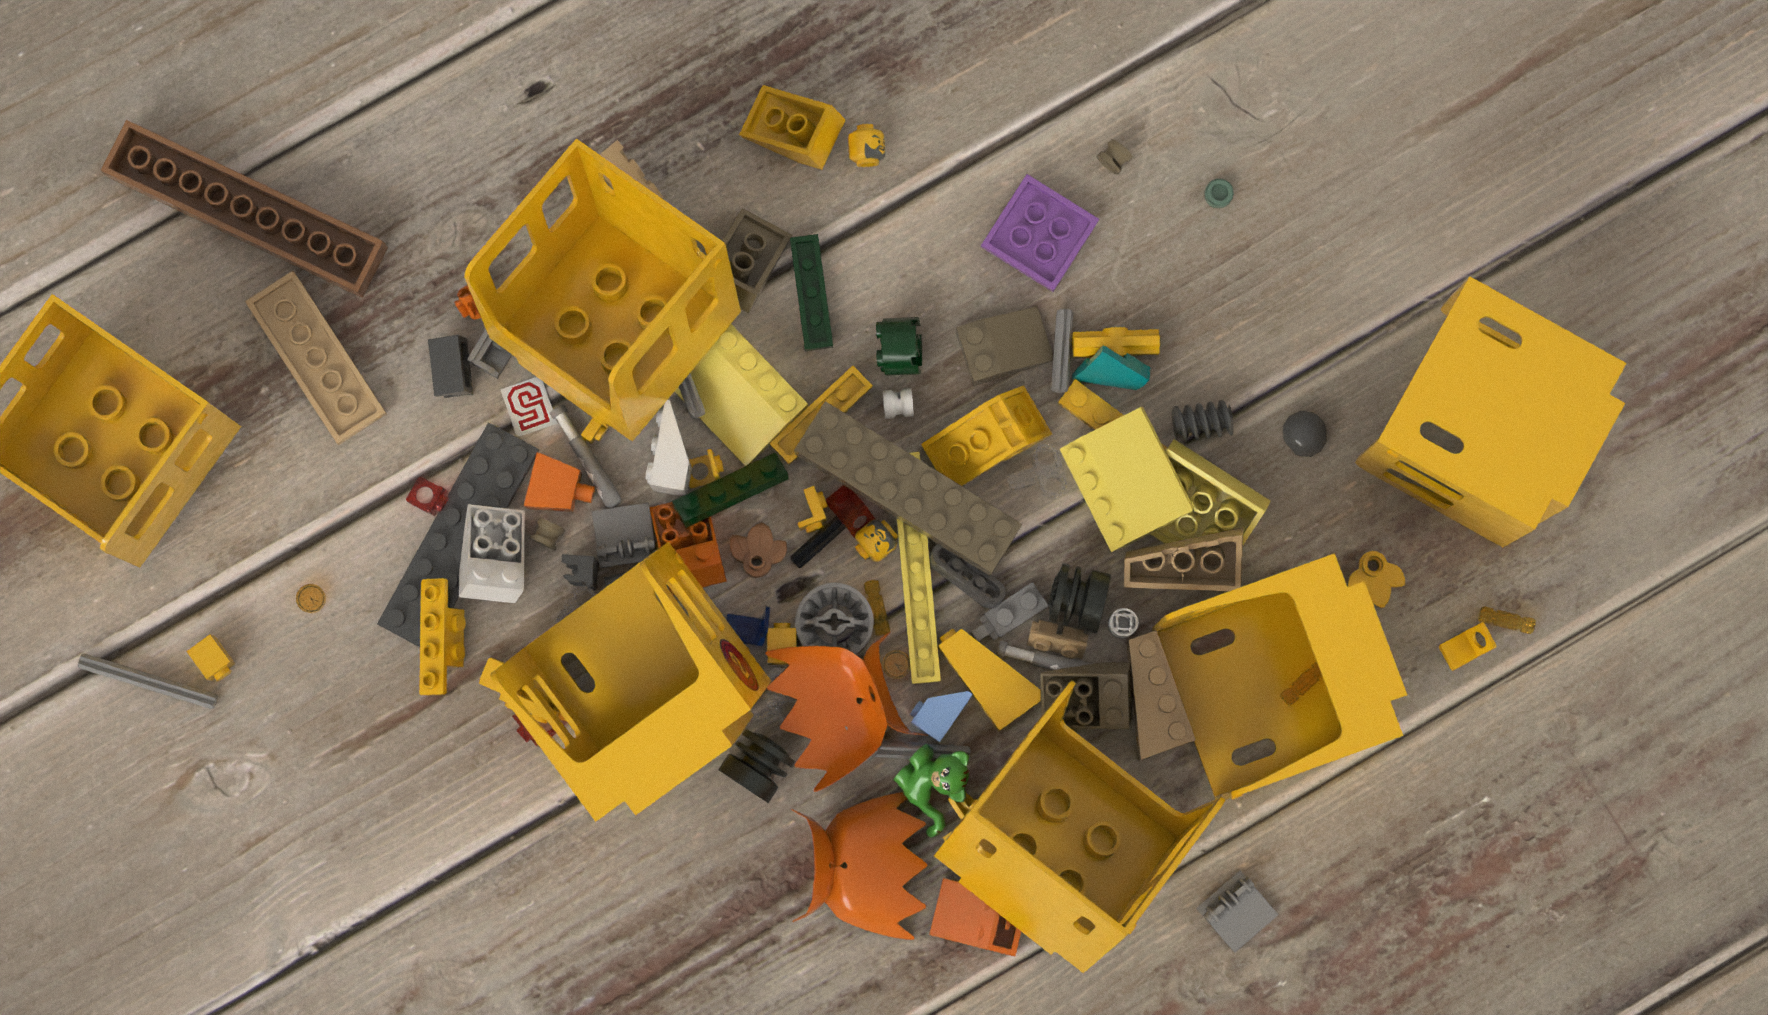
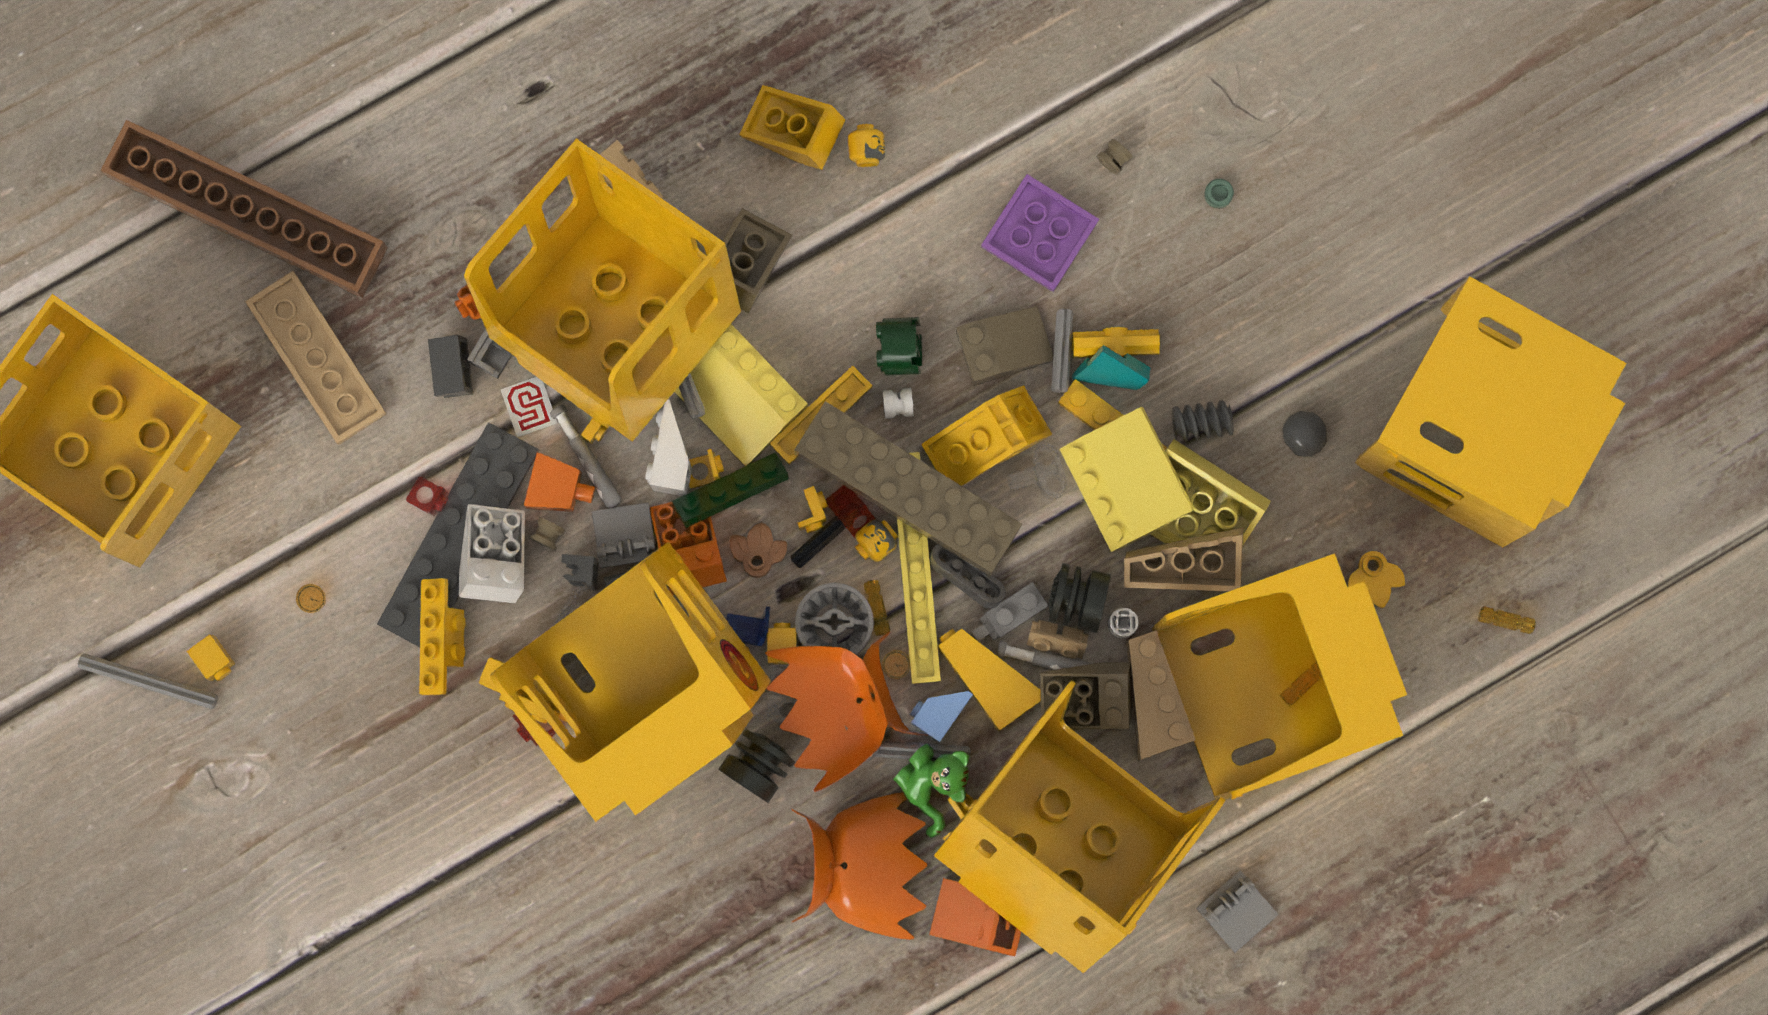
(811, 292): dark green plate -> none
(1465, 647): yellow bracket -> none

